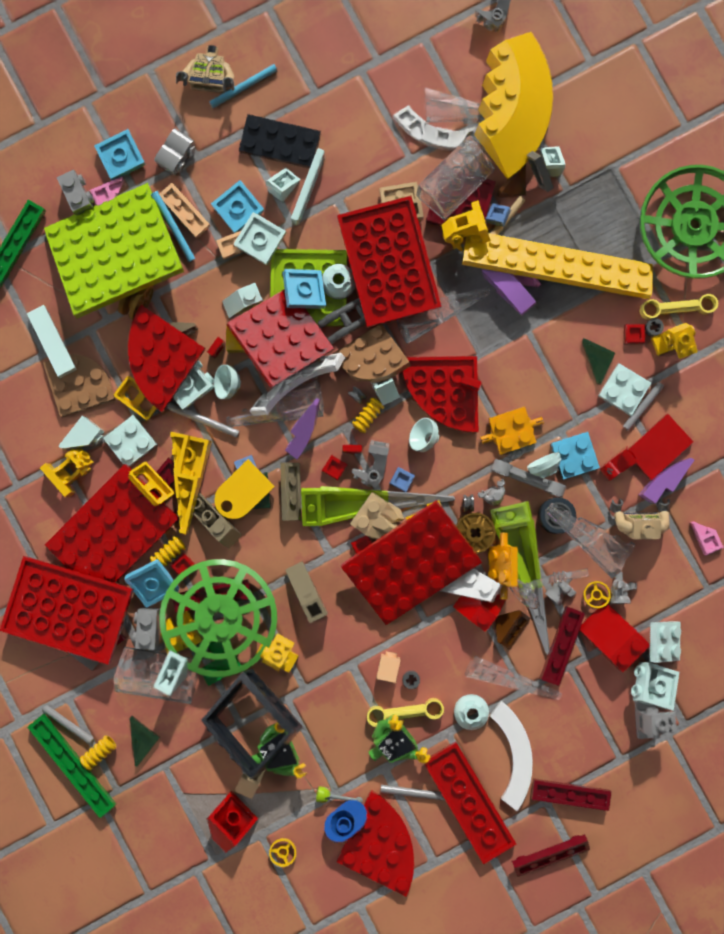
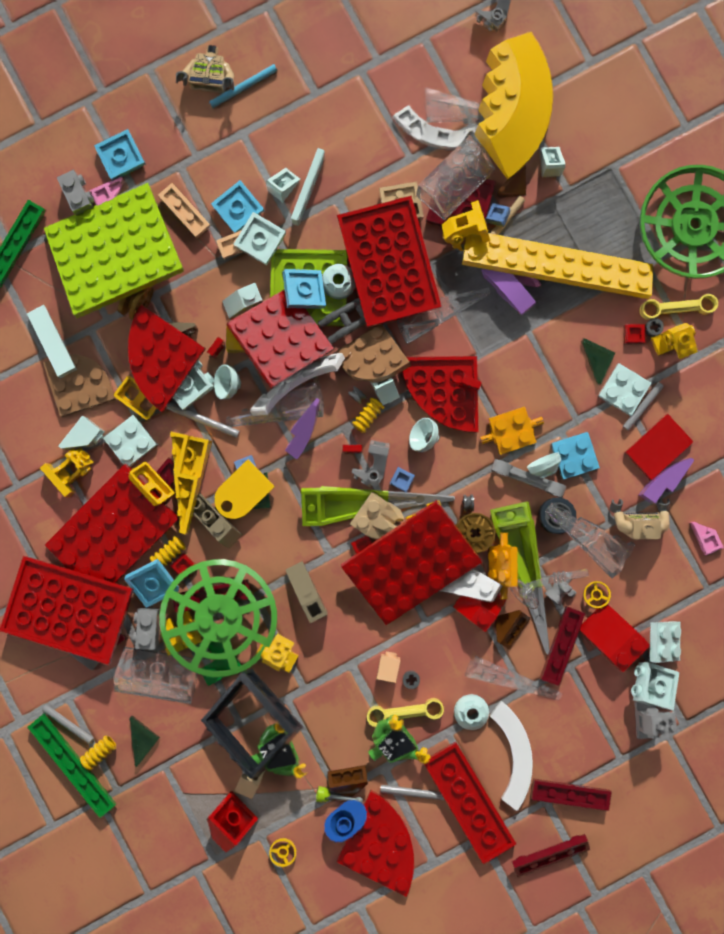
(172, 673): light aqua slope -> none
(173, 227): medium azure bar -> none
(175, 152): light grey brick -> none
(279, 141): black plate -> none
(290, 491): dark tan plate -> none
(334, 467): red tile -> none
(348, 780): none -> reddish brown slope
(494, 494): light grey piece -> none
(540, 171): dark grey tile -> none
(619, 463): red leg -> none
(619, 590): light grey piece -> none

